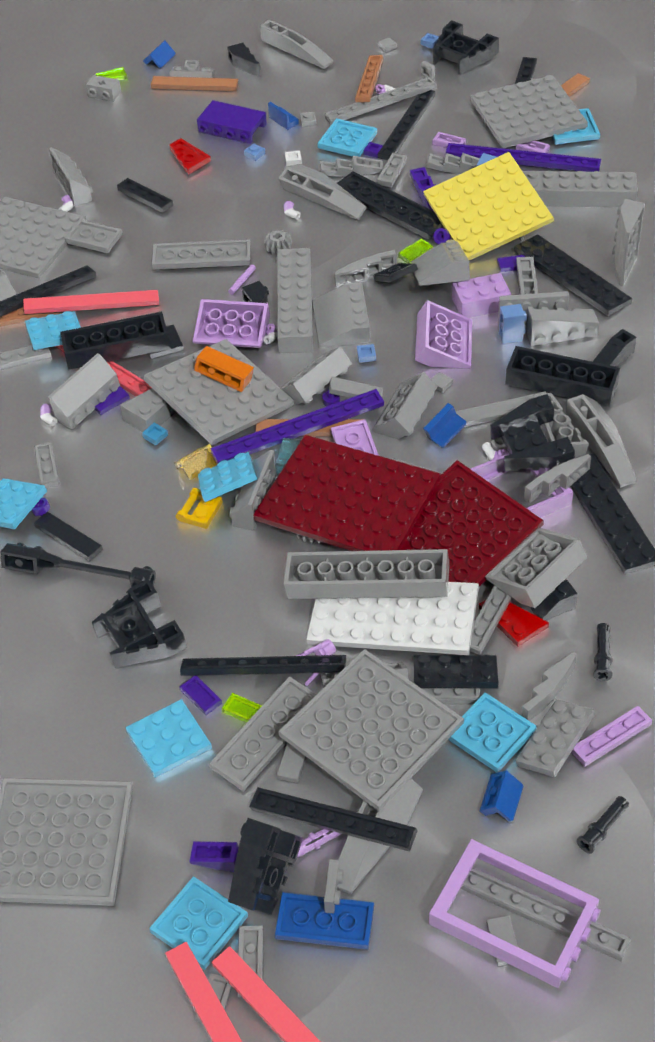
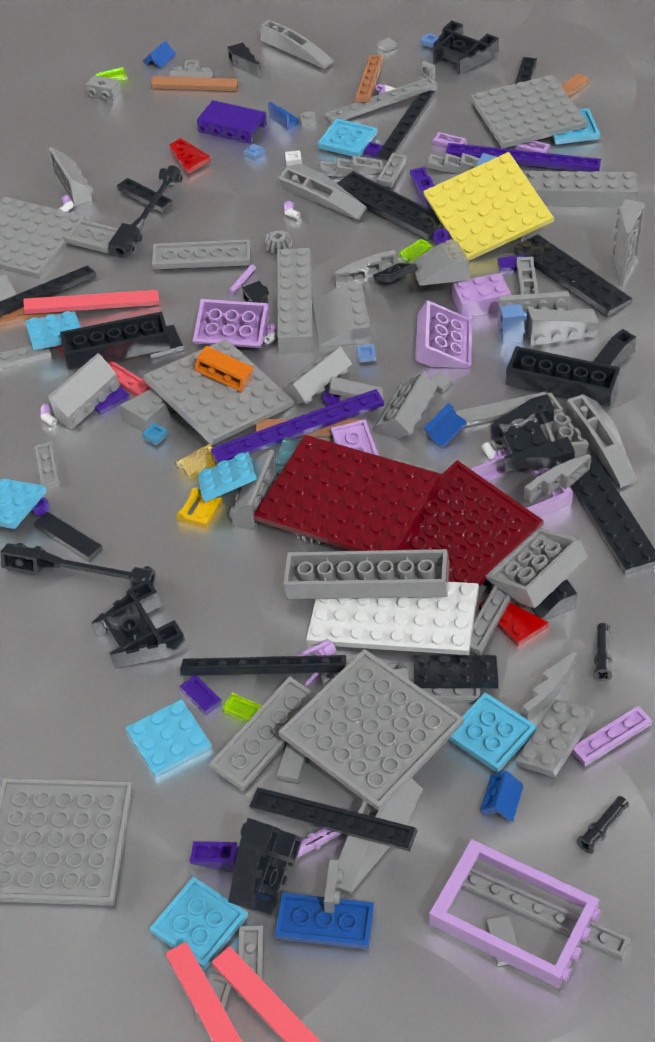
(128, 234): none -> black bar

